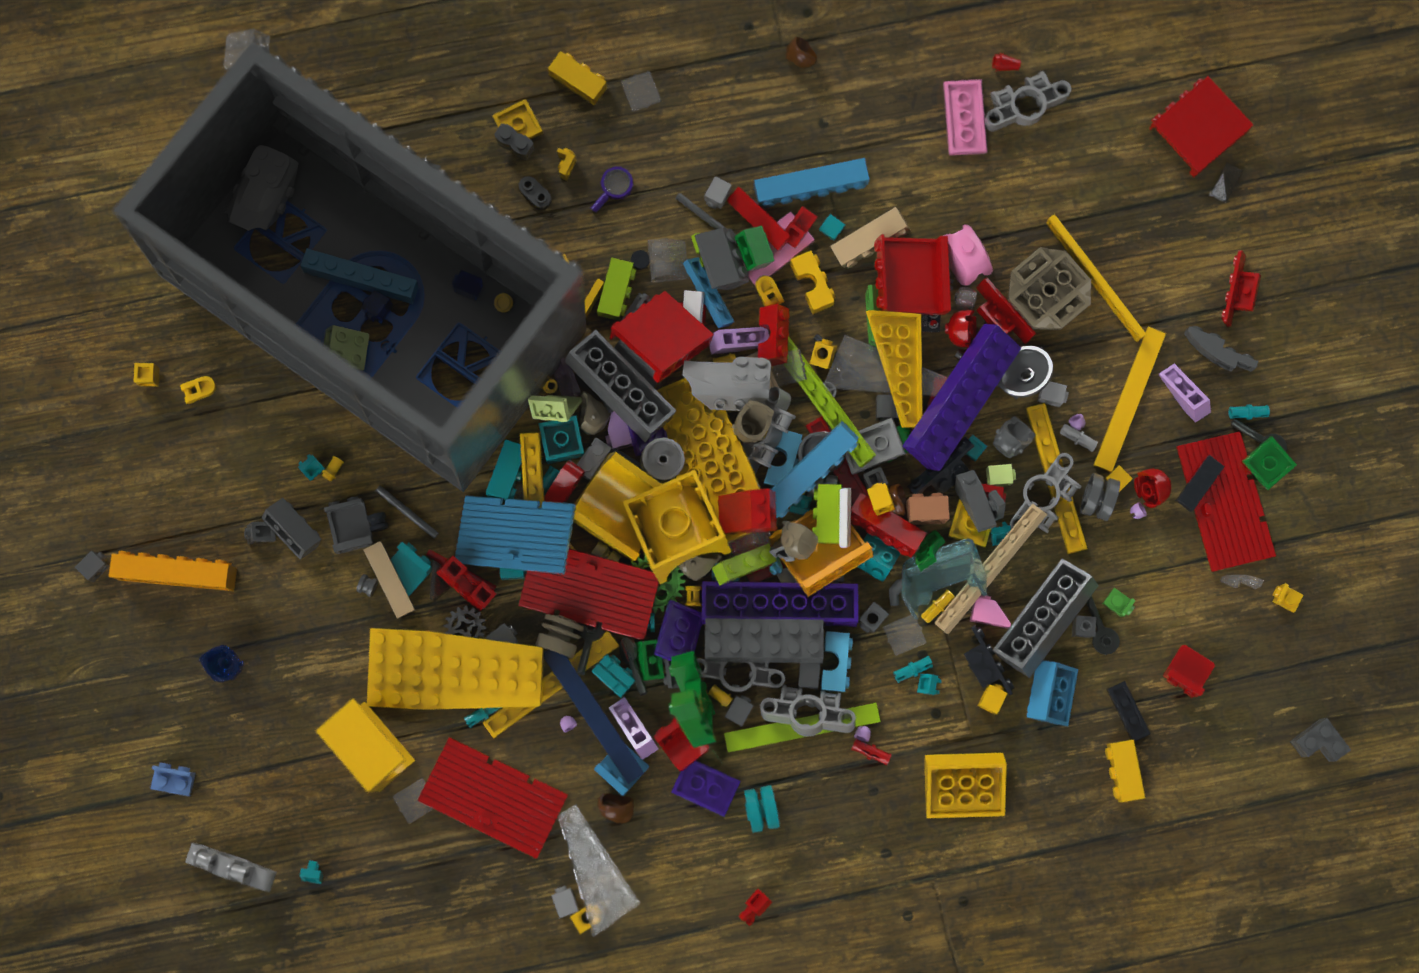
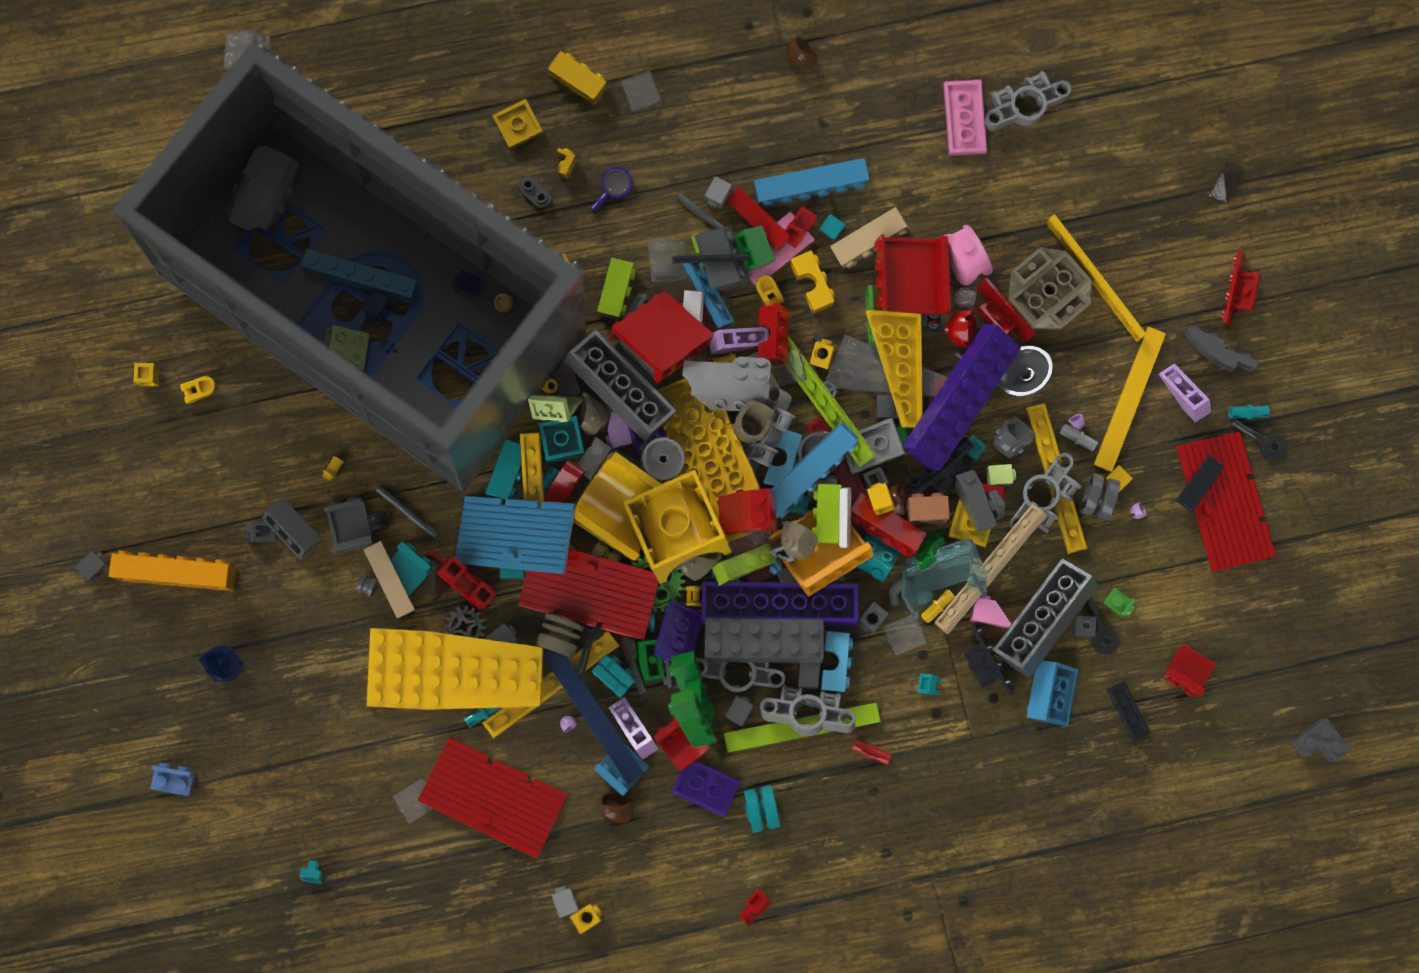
(231, 867): light grey piece -> none
(311, 467): teal tile -> none
(365, 746): yellow piece -> none
(509, 139): dark grey brick -> none
(593, 296): yellow tile -> none
(598, 878): clear wing -> none
(640, 259): black tile -> none
(709, 258): none -> black bar
(721, 696): yellow pin -> none
(863, 733): lavender hinge -> none
(913, 669): teal pin -> none
(965, 785): yellow slope -> none
(992, 698): yellow brick -> none
(999, 533): teal tile -> none
(1005, 63): red cone -> none
(1053, 394): light grey brick -> none
(1125, 771): yellow brick -> none
(1153, 487): red cylinder -> none
(1201, 124): red panel -> none
(1235, 580): clear slope -> none
(1269, 463): green tile -> none
(1287, 597): yellow bracket -> none

